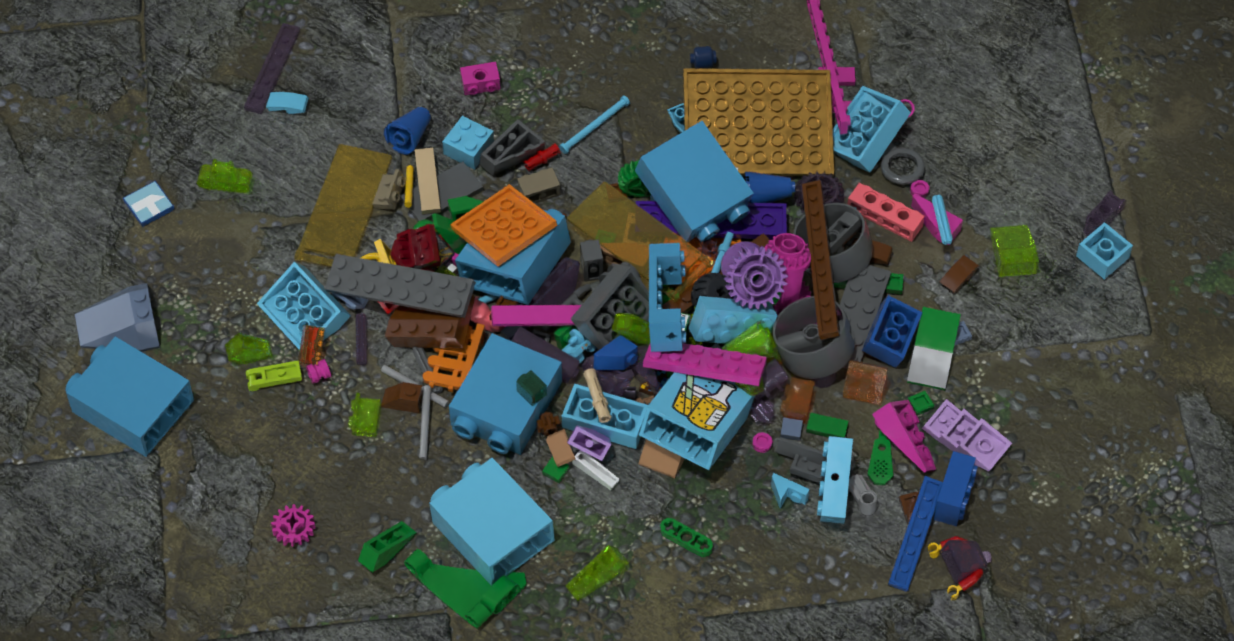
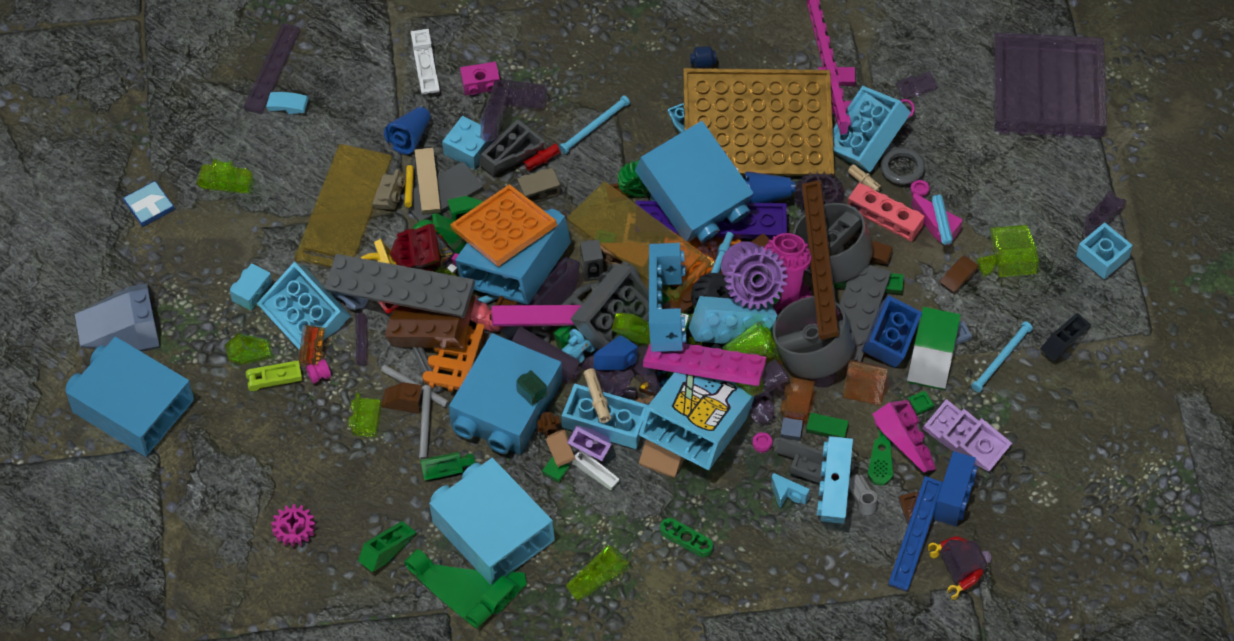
(250, 286): none -> medium azure brick
(424, 61): none -> white slope
(445, 465): none -> green plate
(509, 93): none -> clear purple beam
(864, 178): none -> tan axle
(917, 86): none -> clear purple slope
(977, 385): none -> medium azure bar
(986, 264): none -> clear neon green tile
(1049, 84): none -> clear purple panel
(1065, 337): none -> black slope

